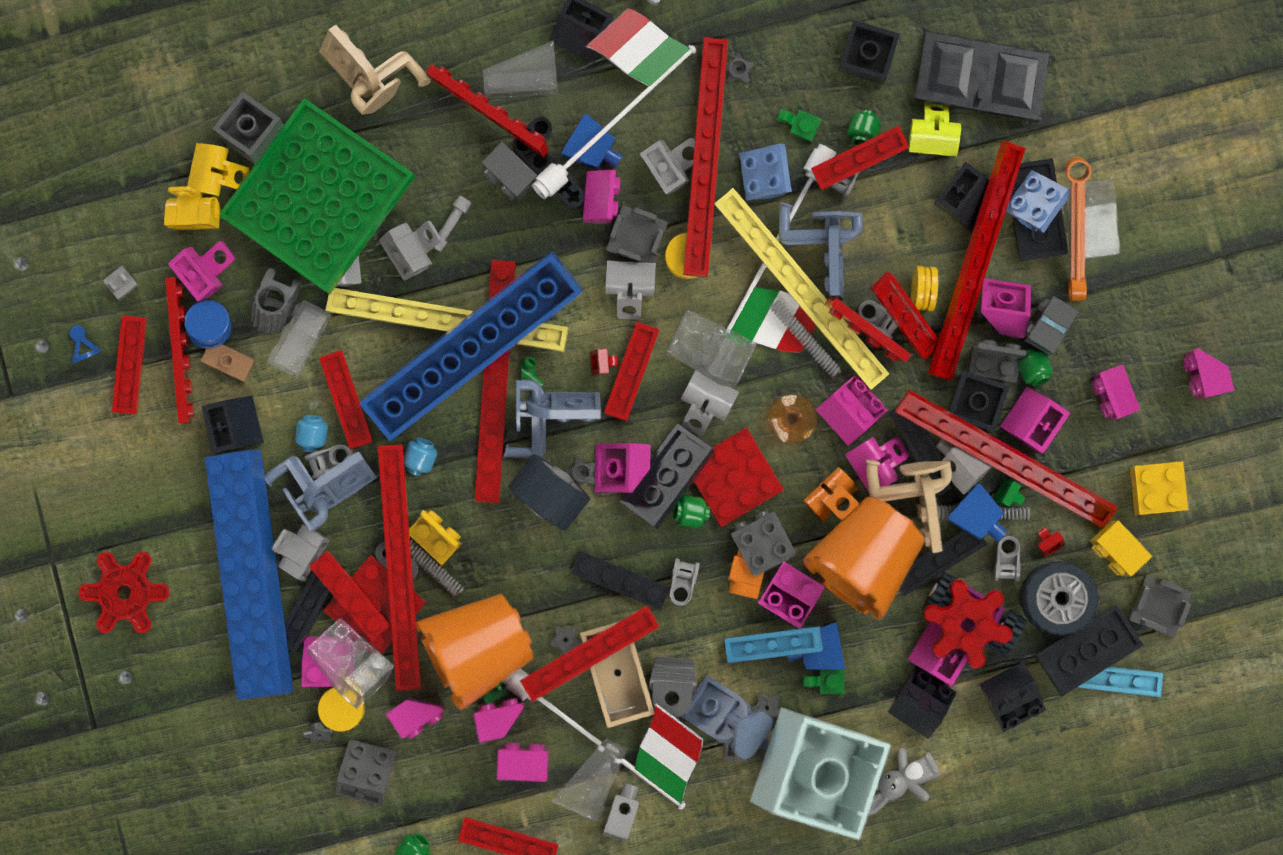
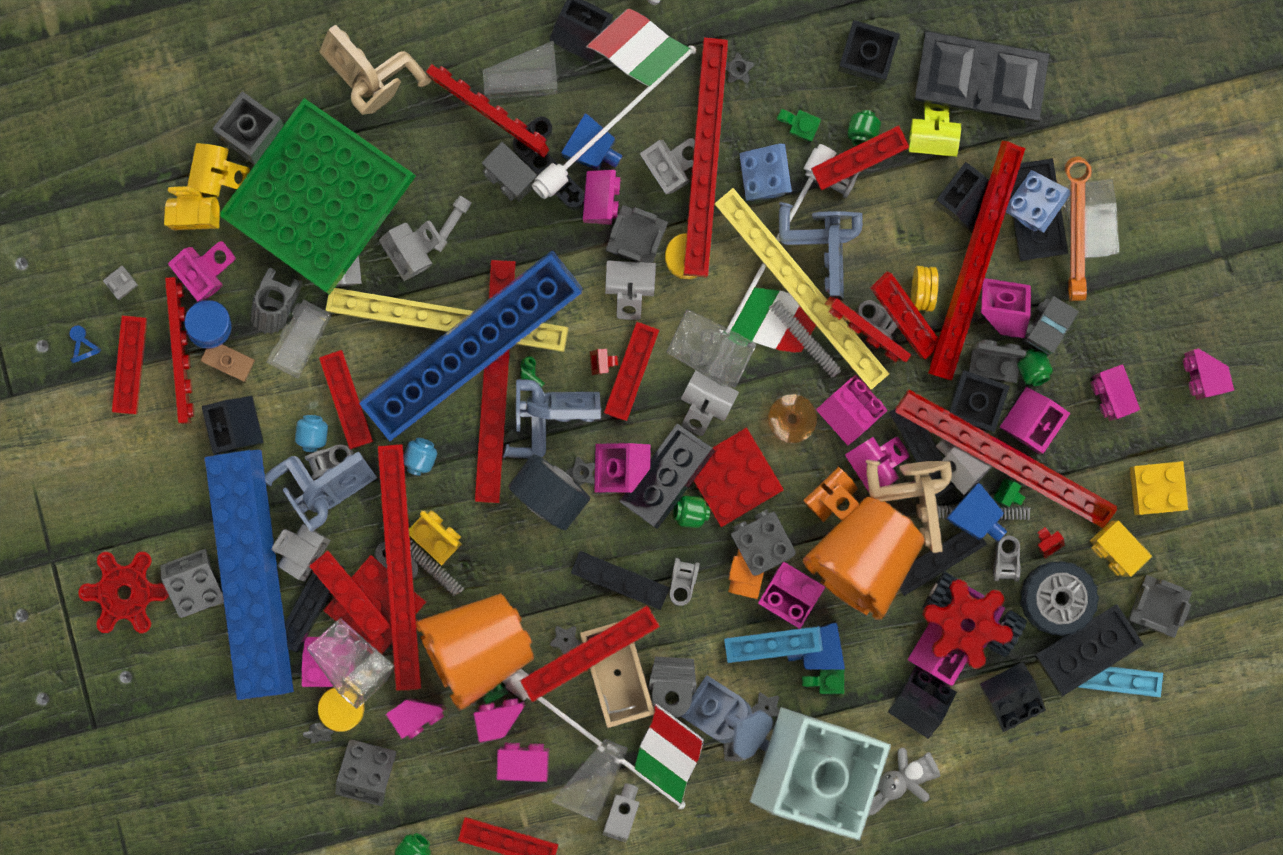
(191, 583): none -> dark grey bracket

